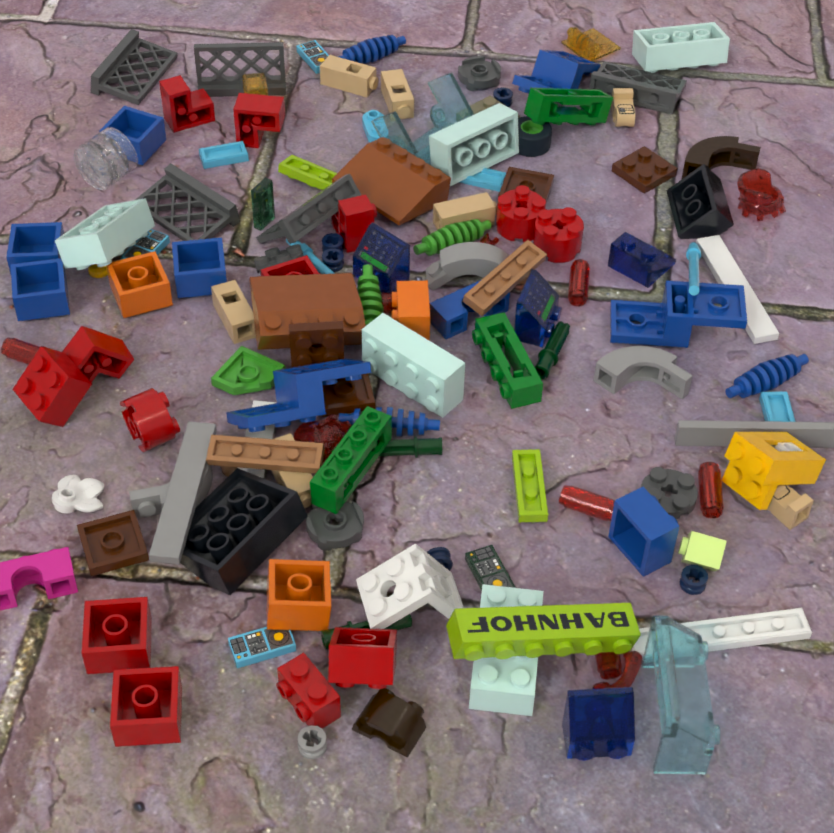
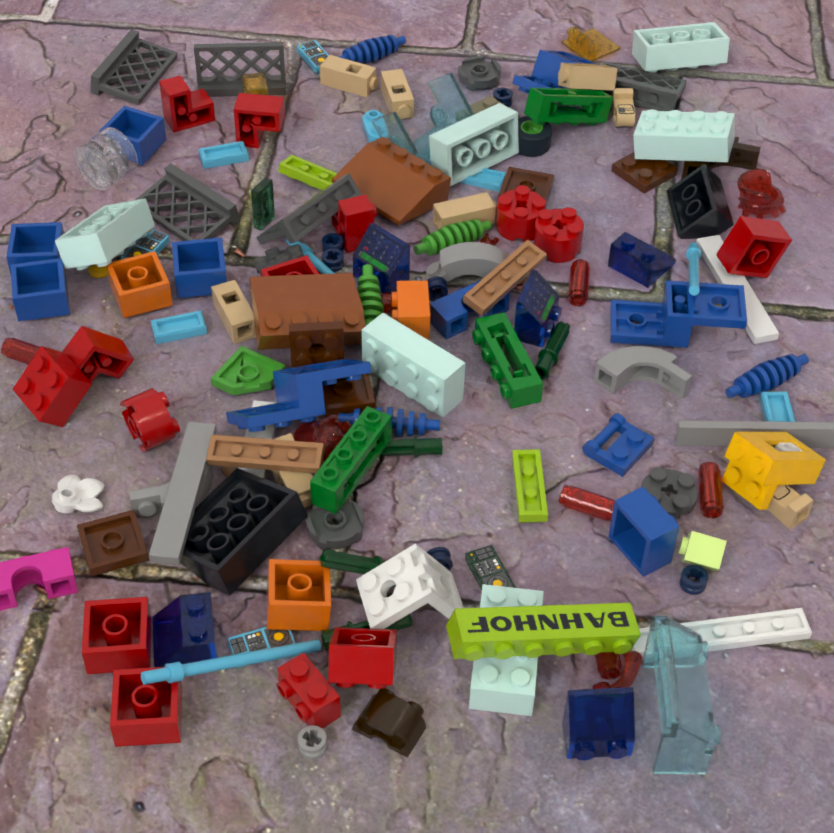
(176, 671): none -> medium azure bar
(178, 327): none -> medium azure tile
(185, 630): none -> clear blue slope
(349, 562): none -> dark green axle
(437, 282): none -> dark blue bush
(587, 76): none -> tan brick
(624, 451): none -> blue plate
(684, 136): none -> light aqua brick
(753, 247): none -> red brick

